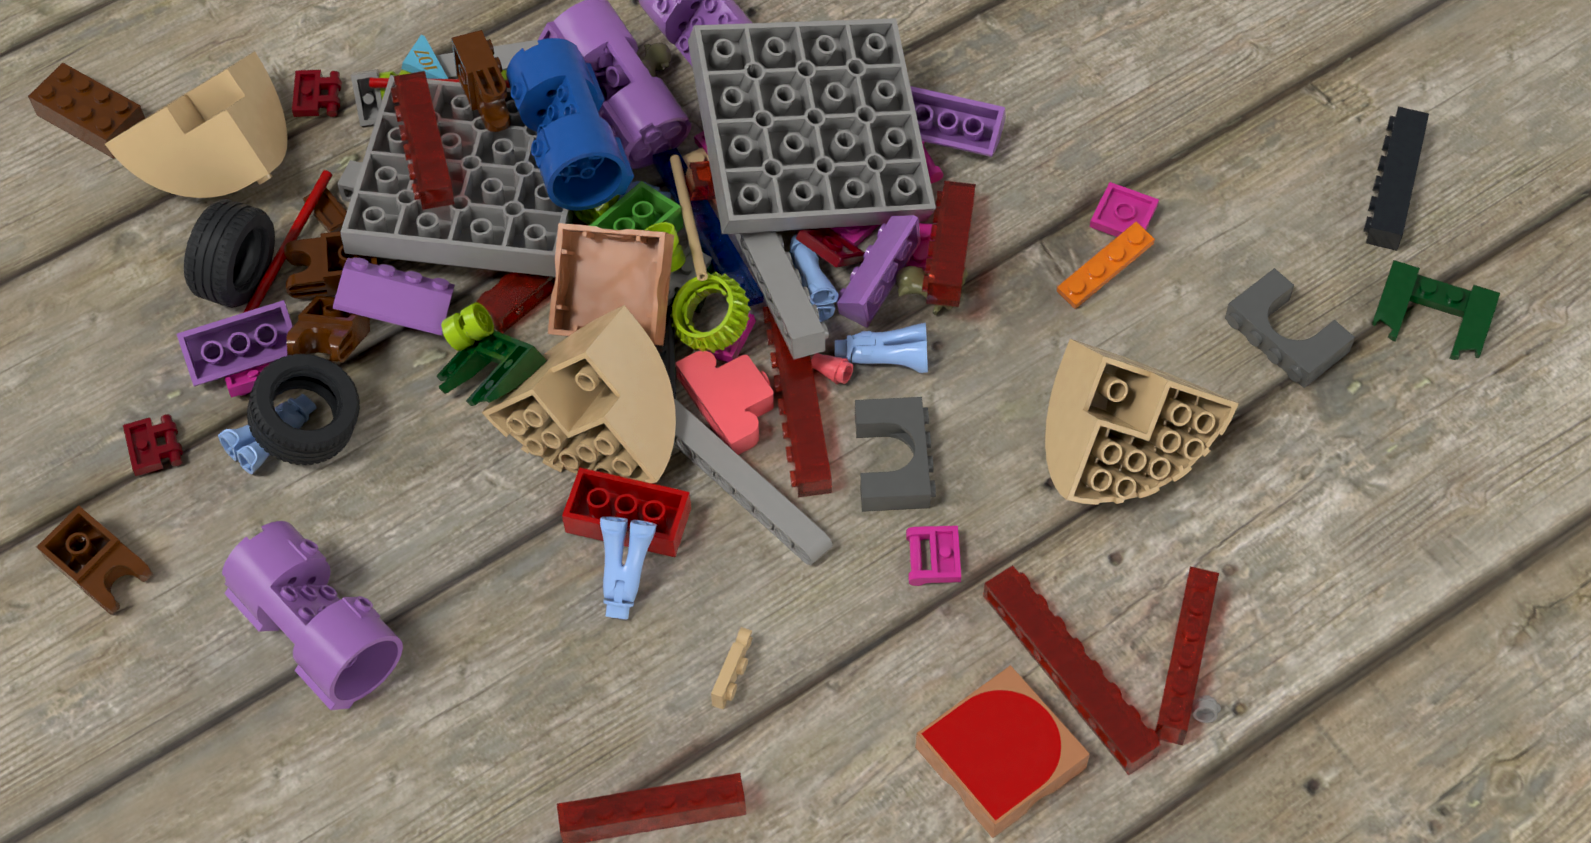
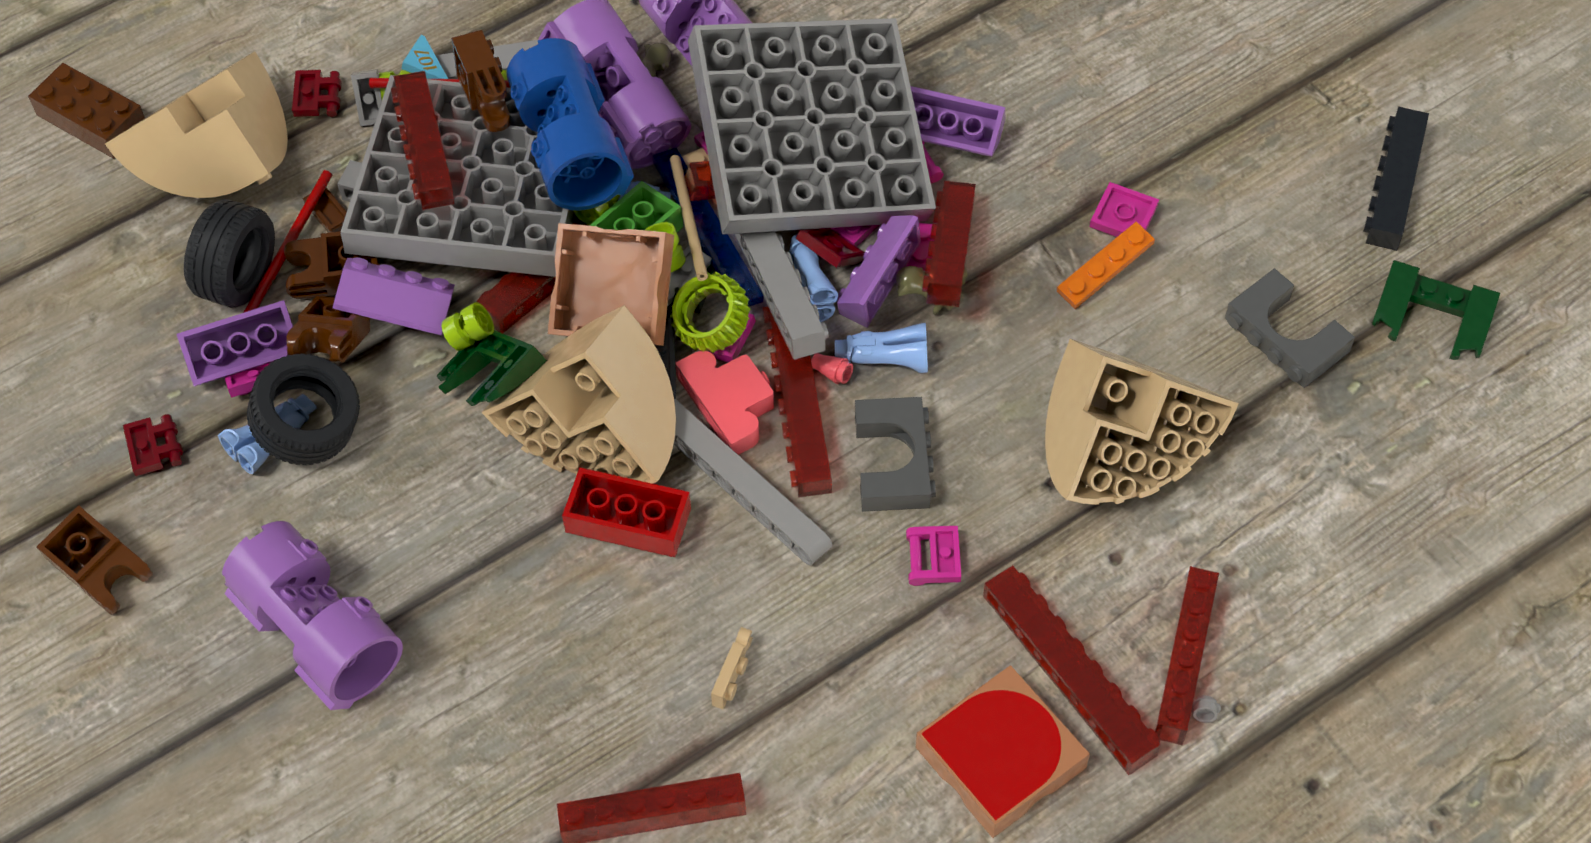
(621, 580): light blue piece -> none

